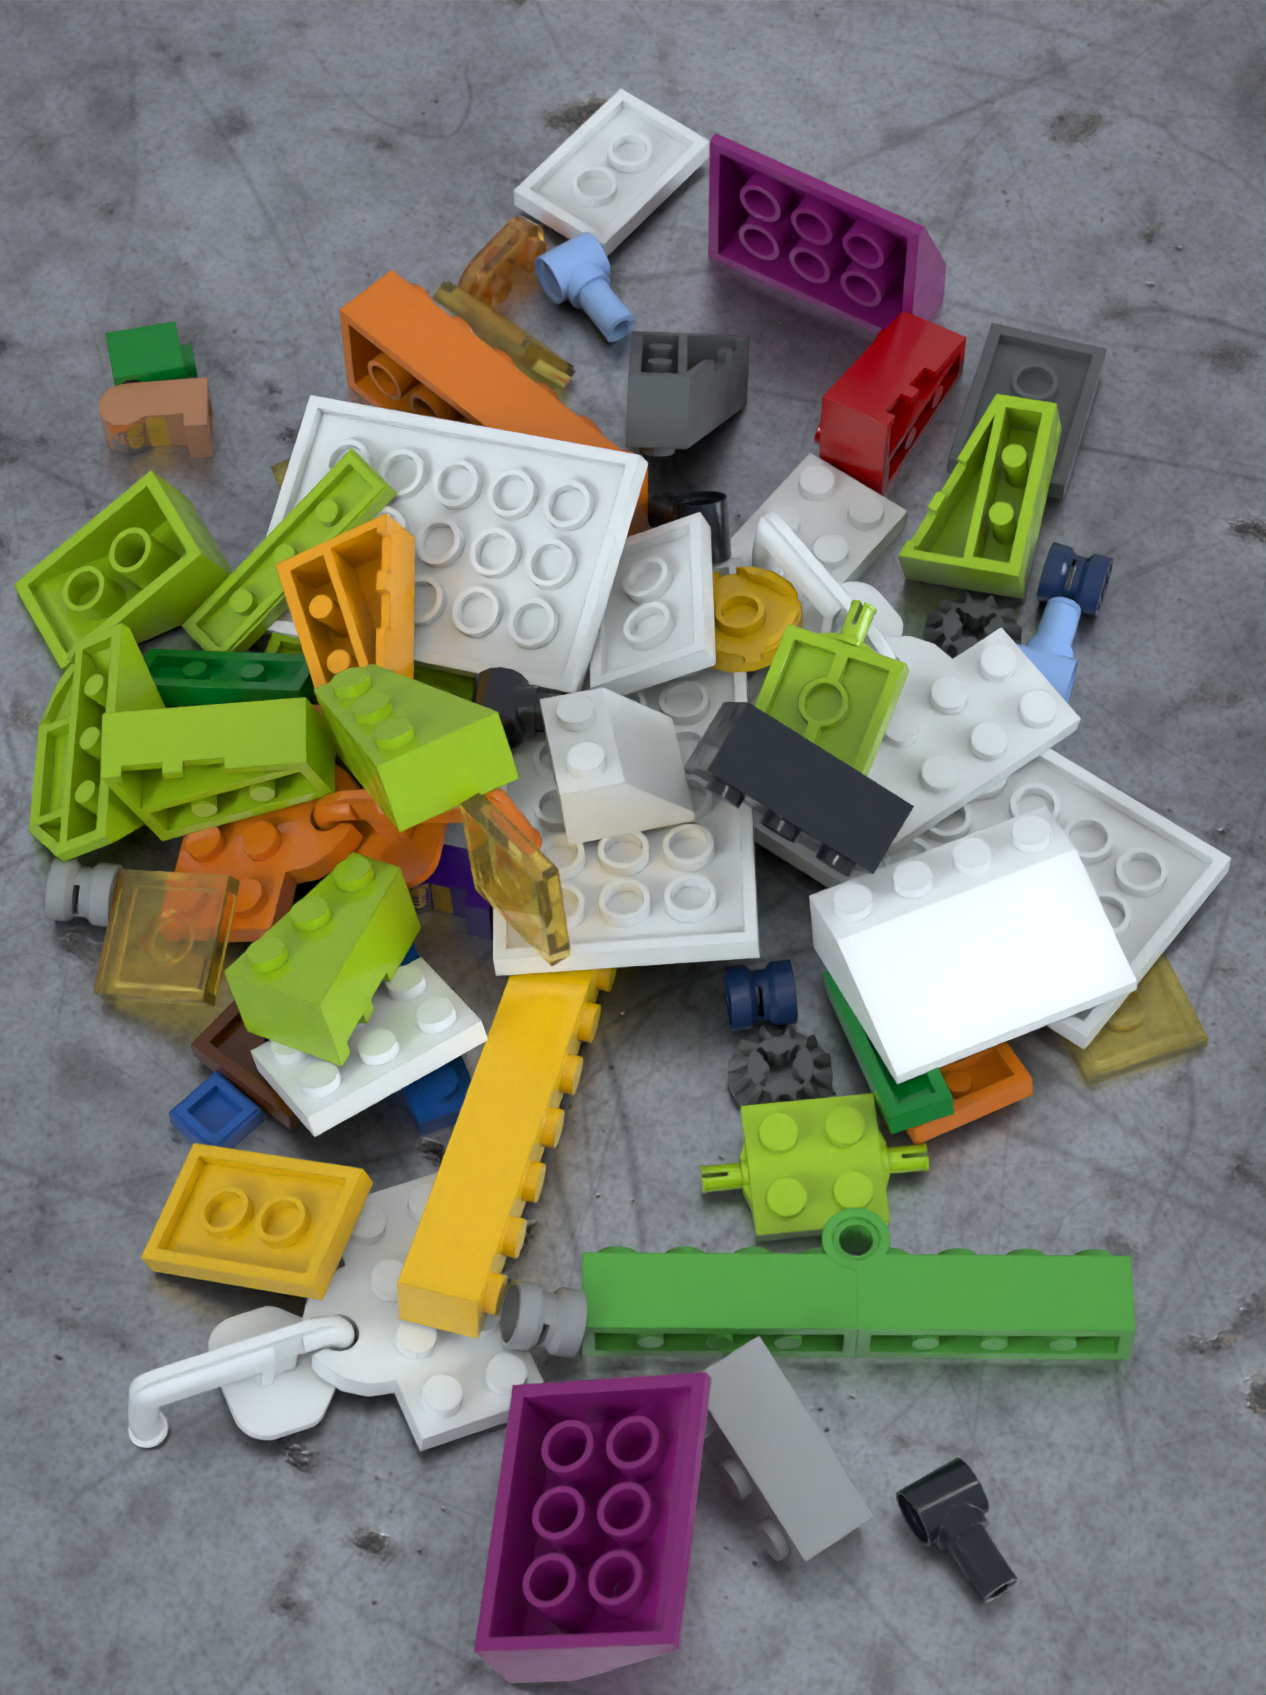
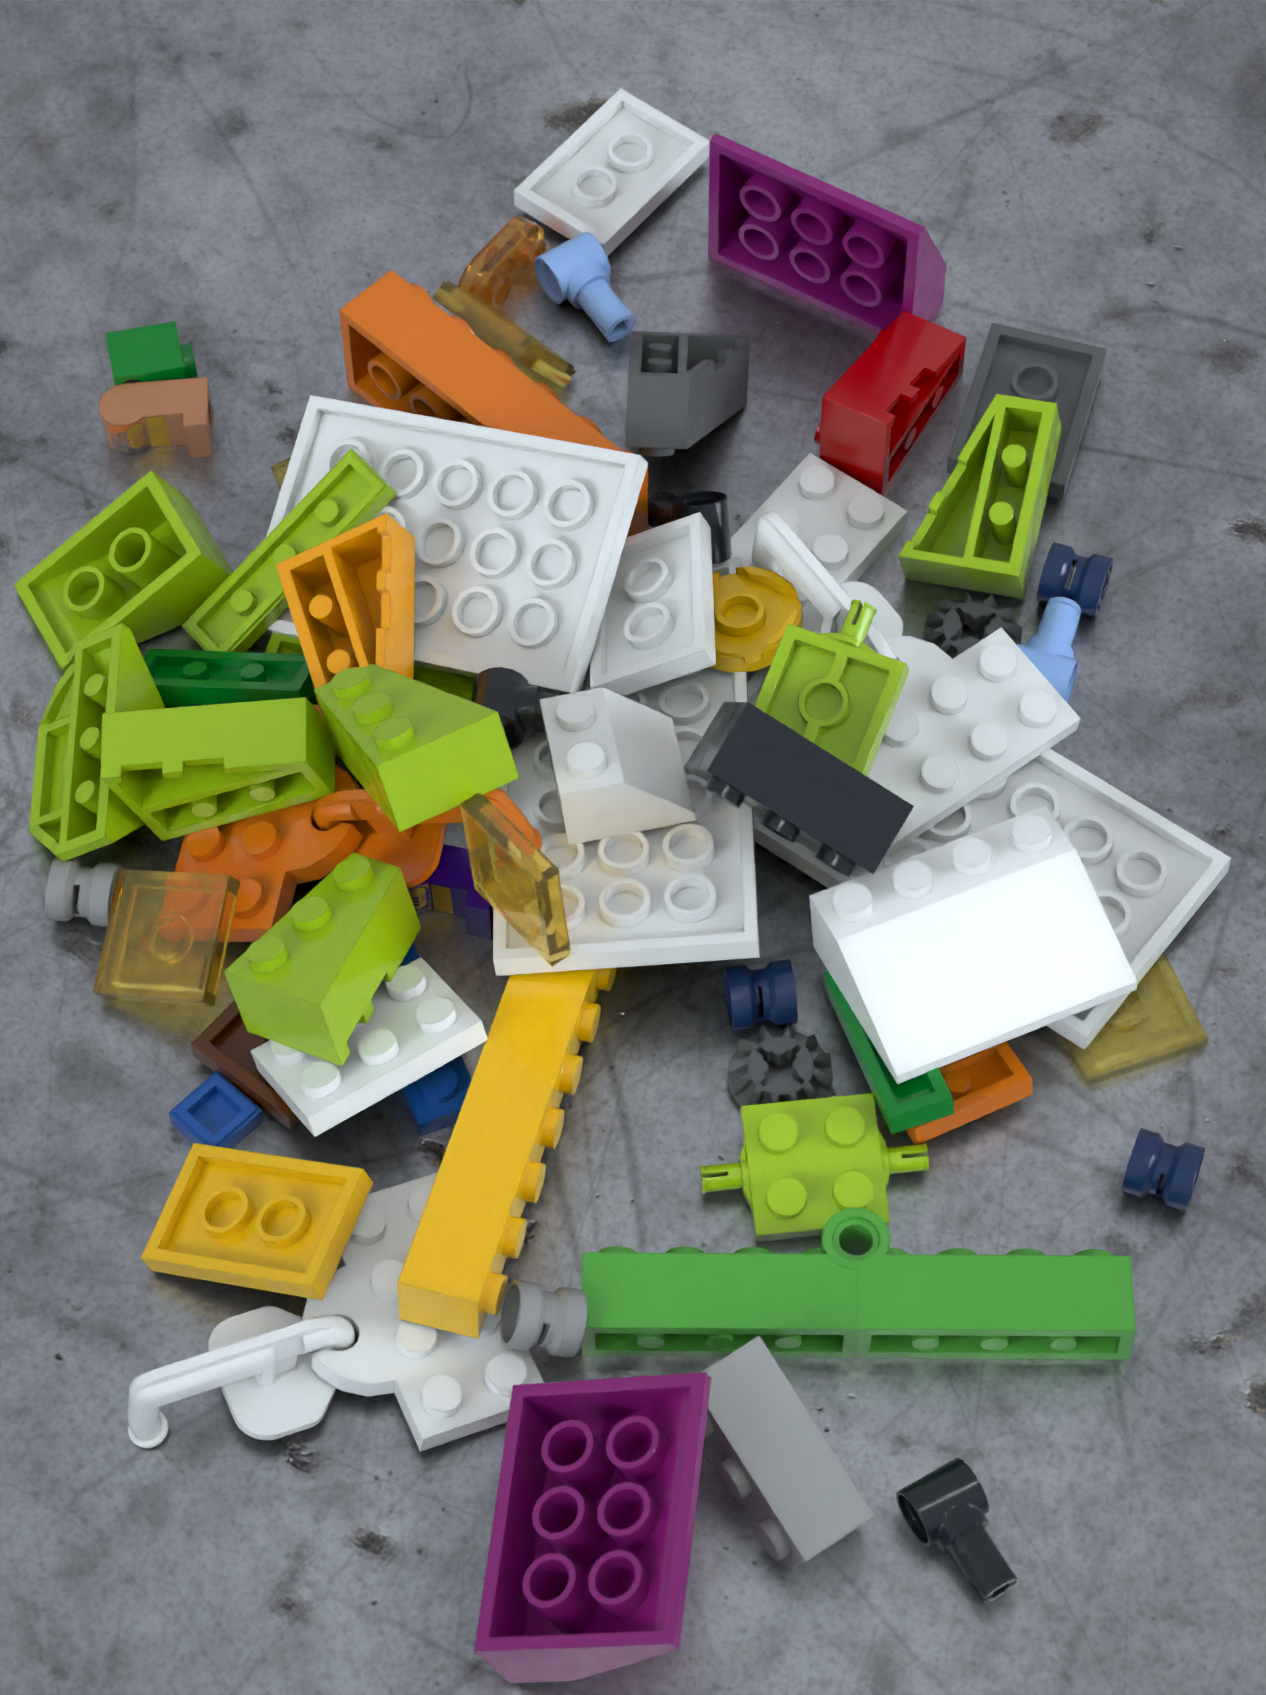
(1163, 1169): none -> dark blue wheel

